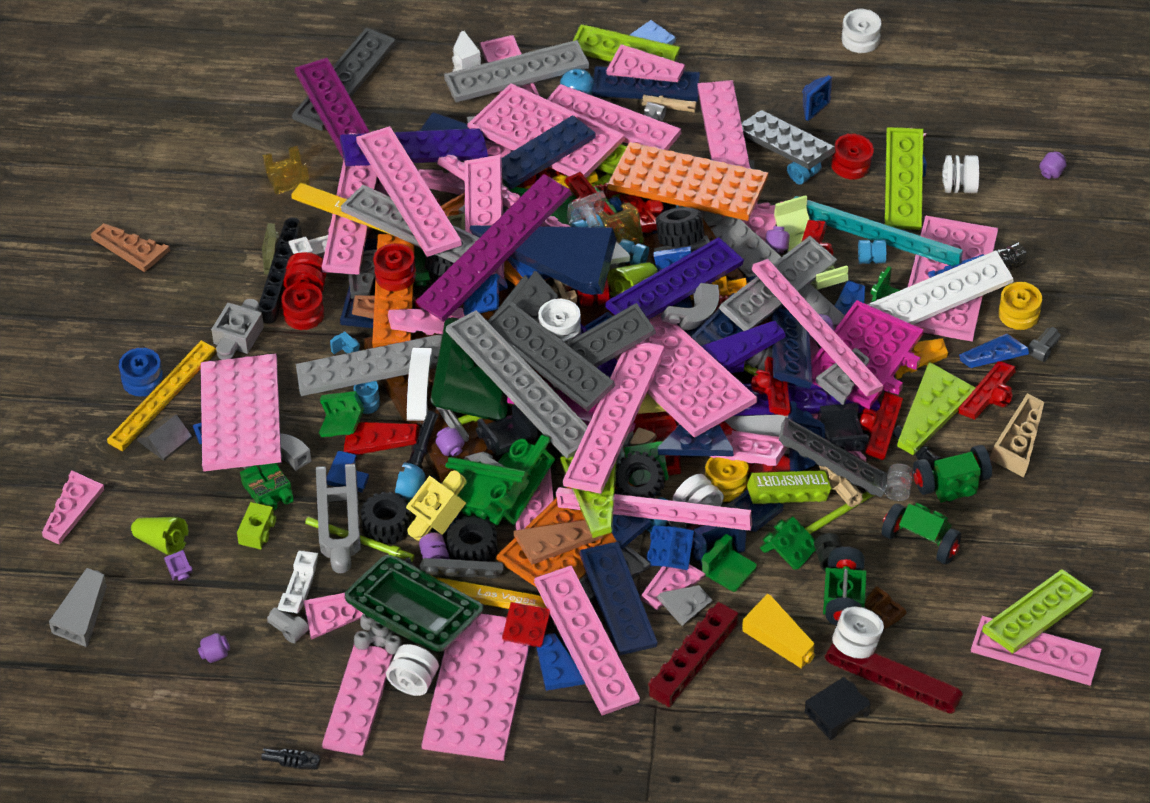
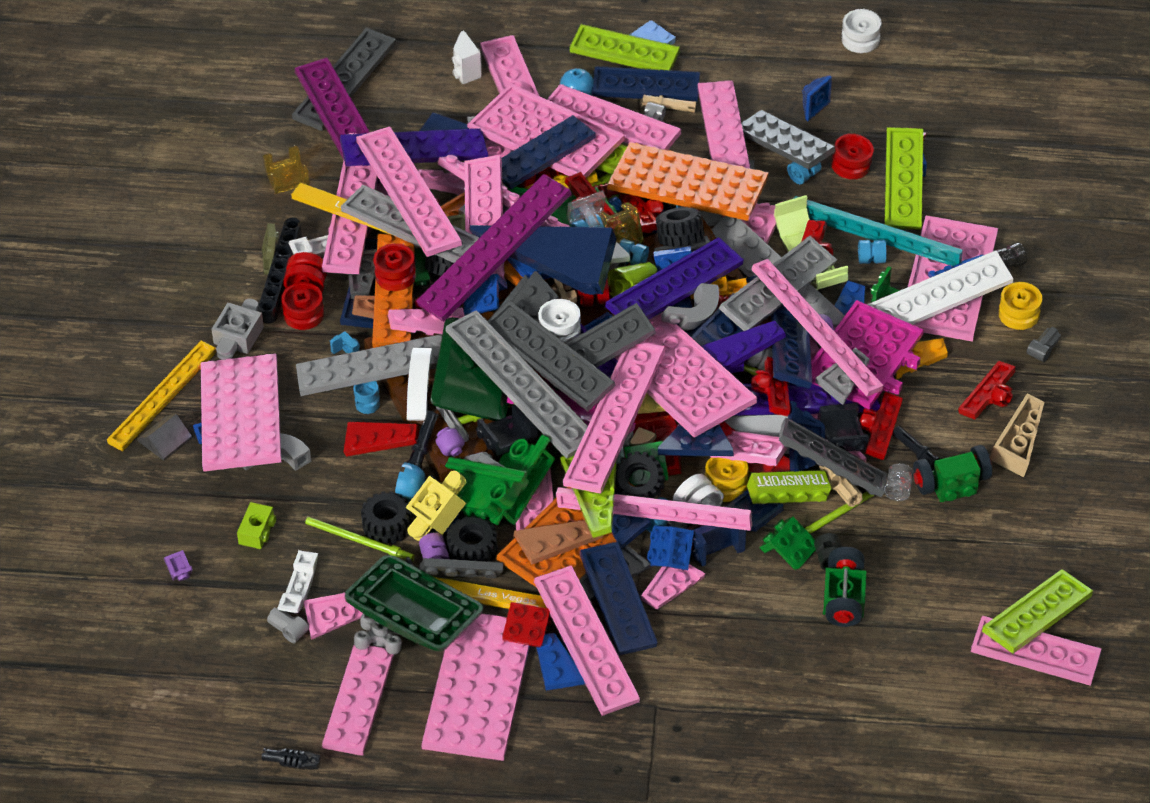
(74, 502): bright pink wing -> none
(80, 608): light grey slope -> none
(130, 247): nougat wing -> none
(140, 371): blue wheel -> none
(161, 533): lime cone -> none
(214, 648): medium lavender head -> none
(267, 485): green hips -> none
(337, 474): blue tile -> none
(339, 549): light grey piece -> none
(342, 413): green bracket -> none
(412, 670): white wheel -> none
(515, 70): light grey plate -> none
(640, 64): bright pink wing -> none
(668, 692): dark red brick -> none
(684, 602): light grey wing -> none
(726, 565): green bracket -> none
(778, 239): medium lavender head -> none
(779, 632): yellow slope -> none
(836, 706): black panel -> none
(857, 632): white wheel -> none
(883, 606): reddish brown brick -> none
(899, 679): dark red beam -> none
(923, 523): brick -> none
(933, 407): lime wing -> none
(961, 174): white wheel -> none
(996, 350): blue wing -> none
(1053, 165): medium lavender head -> none

